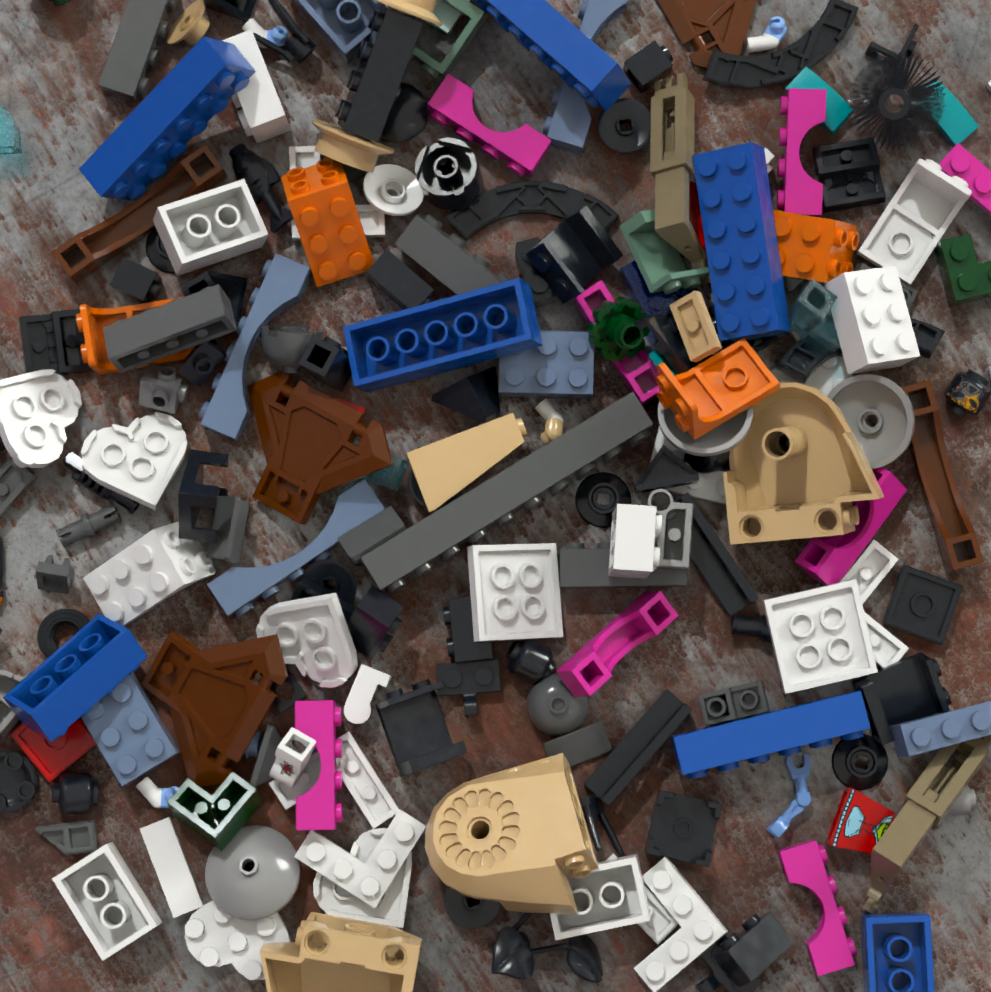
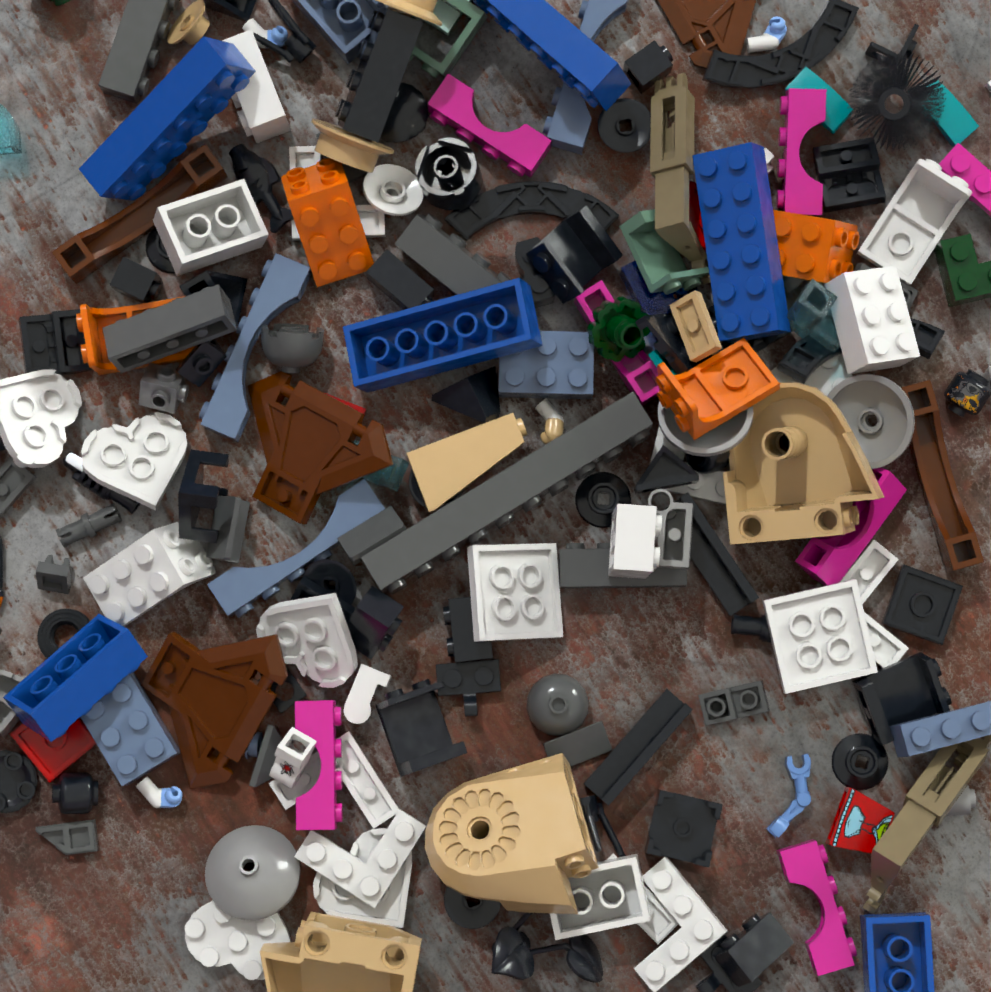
(107, 900): white brick -> none
(172, 867): white tile -> none
(217, 815): dark green brick -> none
(327, 362): black brick -> none
(530, 661): black head -> none
(637, 623): dark pink arch -> none
(768, 733): blue brick -> none

